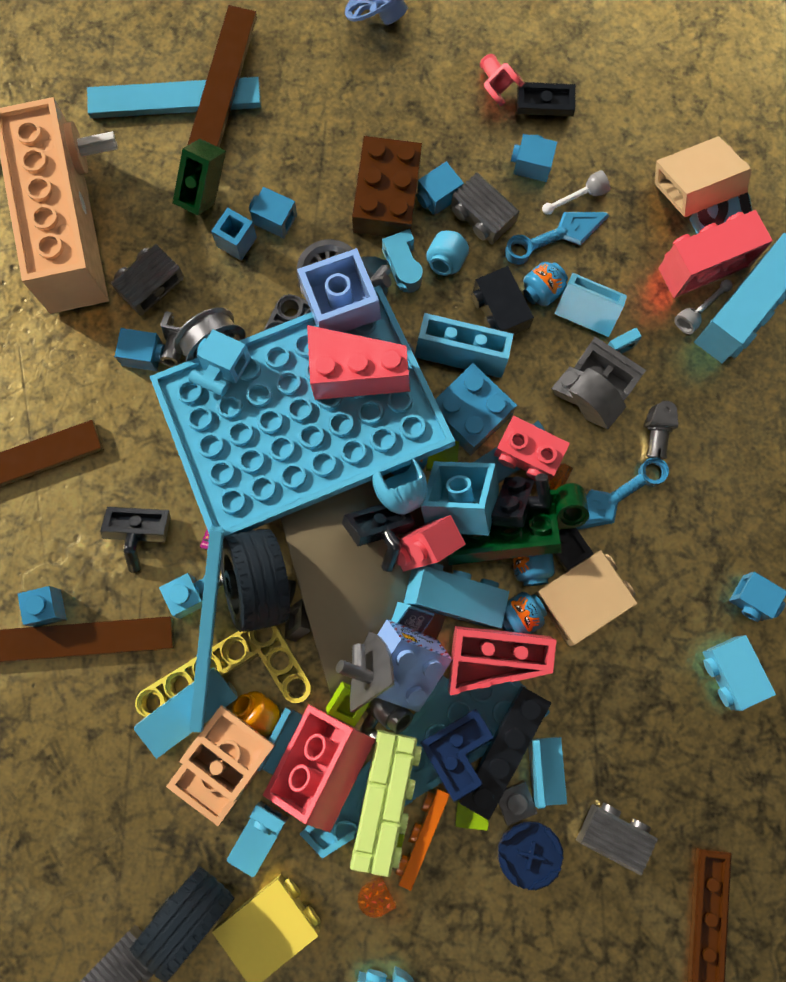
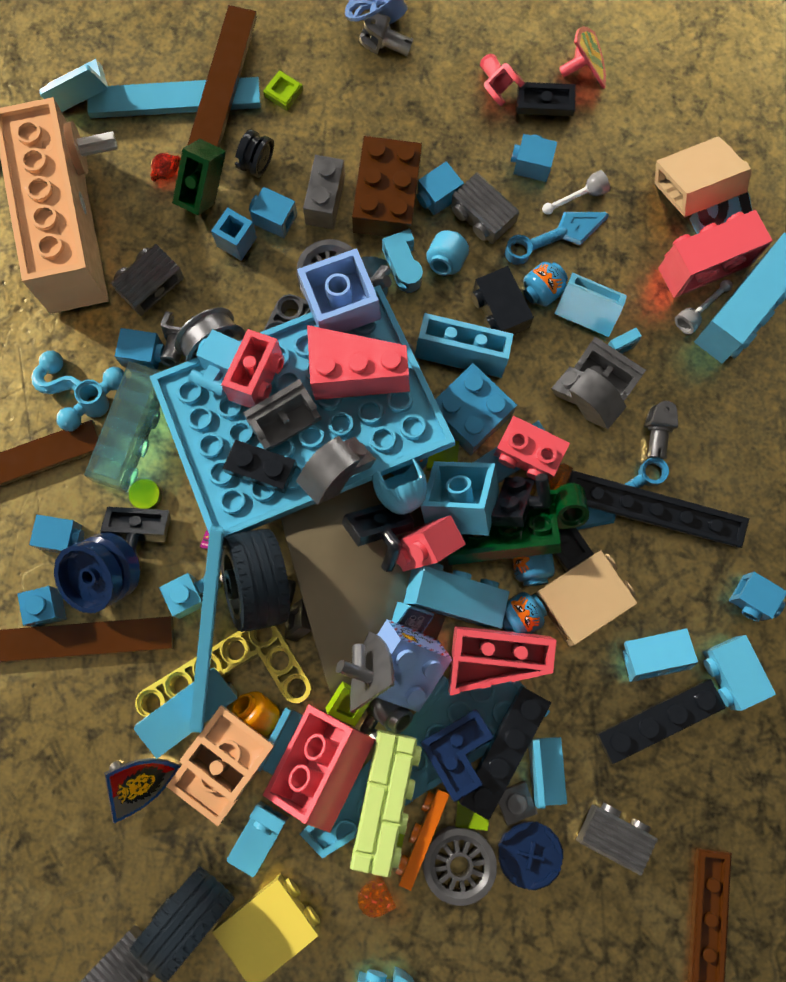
(55, 533): none -> dark azure brick
(68, 417): none -> medium azure piece
(76, 85): none -> medium azure panel
(96, 572): none -> dark blue wheel
(125, 430): none -> clear light blue brick
(136, 784): none -> shield
(145, 494): none -> lime tile
(164, 166): none -> clear red piece
(253, 369): none -> coral brick
(254, 153): none -> black wheel
(260, 466): none -> black plate
(282, 415): none -> flat silver hinge
(283, 90): none -> lime tile
(324, 192): none -> flat silver brick
(332, 467): none -> flat silver brick
(381, 35): none -> flat silver piece
(487, 876): none -> flat silver wheel
(586, 53): none -> coral shield
(659, 655): none -> medium azure hinge
(660, 721): none -> black plate
(662, 510): none -> black tile

